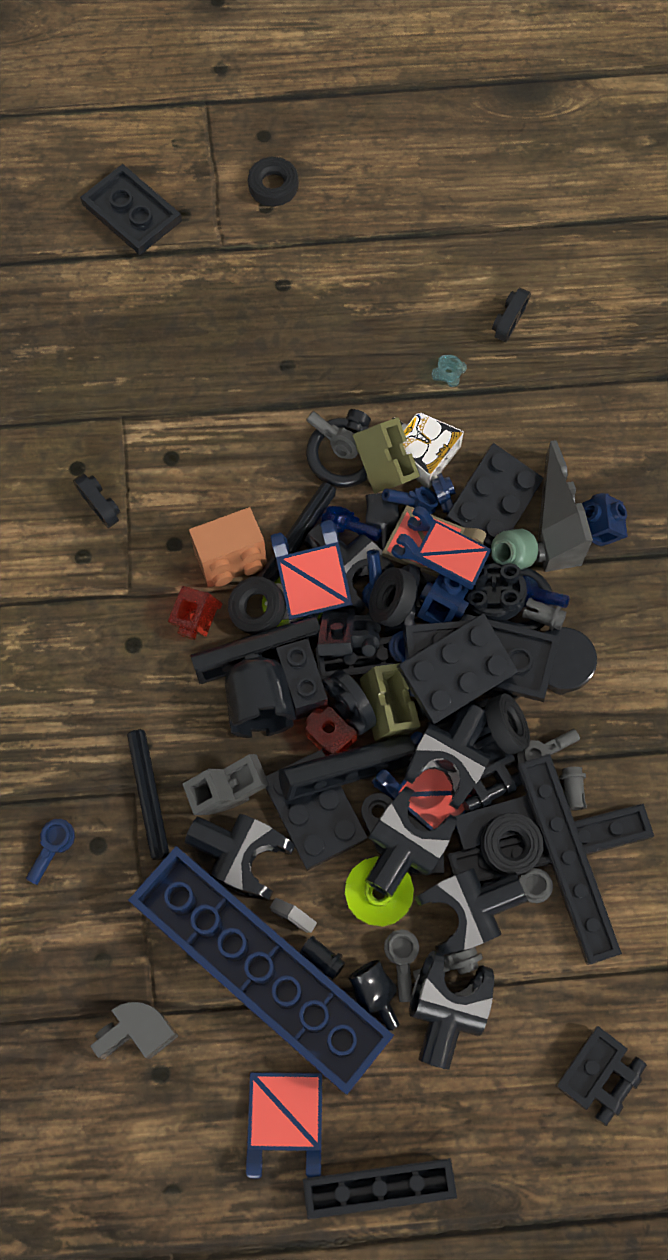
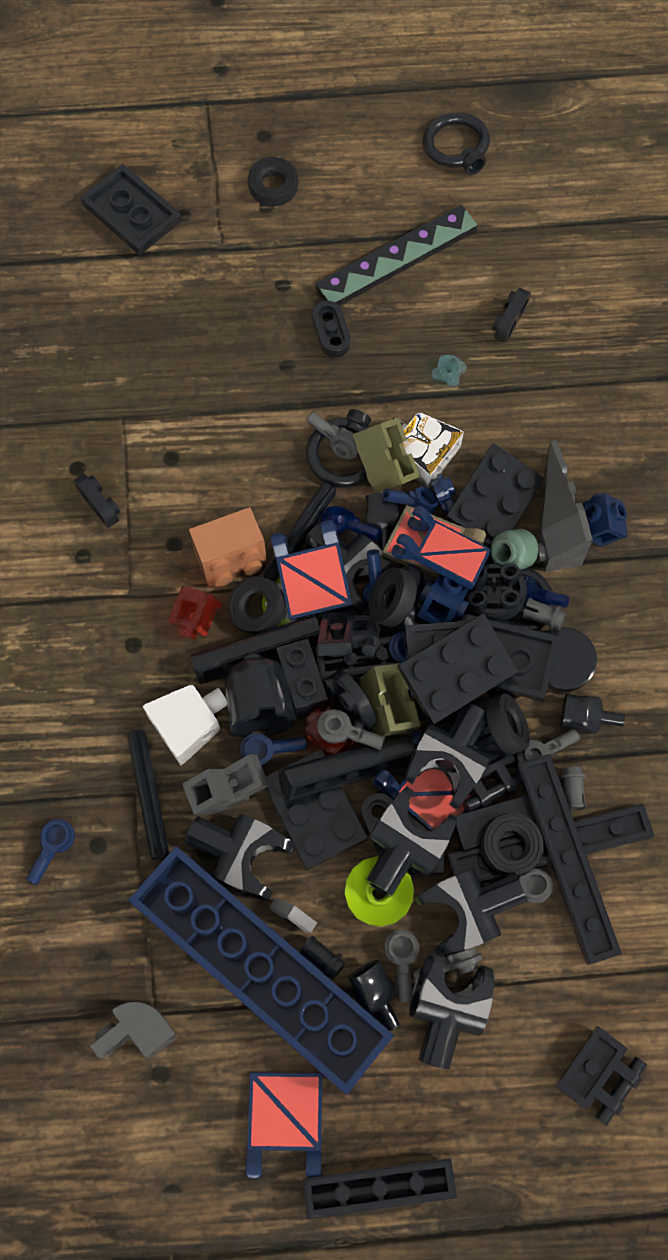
(186, 719): none -> white torso
(265, 748): none -> dark blue plate
(331, 331): none -> black plate
(336, 727): none -> dark grey plate
(397, 256): none -> tile
(470, 159): none -> black piece
(588, 714): none -> black piece

